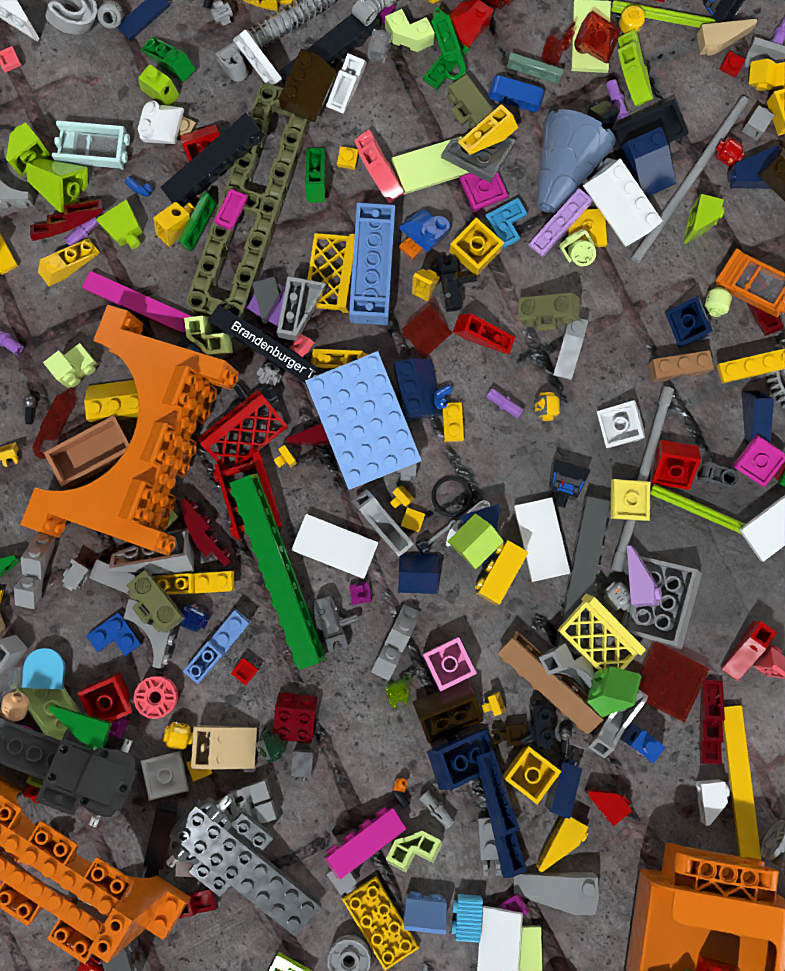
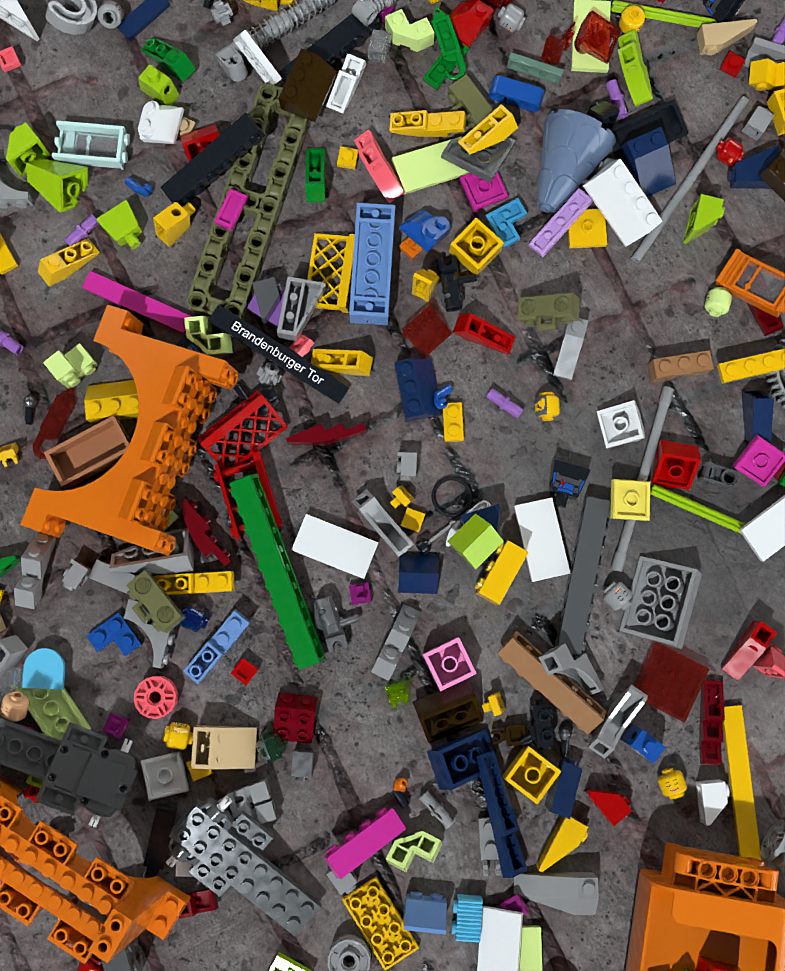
(72, 217): dark red slope -> none
(85, 727): green slope -> none
(106, 698): red slope -> none
(197, 221): green tile -> none
(284, 458): yellow tile -> none
(363, 420): light blue plate -> none
(427, 125): none -> yellow slope
(511, 18): none -> light grey head
(579, 250): yellowish green piece -> none
(608, 623): light yellow fence -> none
(613, 690): bright green slope -> none
(643, 587): lavender slope -> none
(672, 783): none -> yellow head
(689, 322): dark blue slope -> none

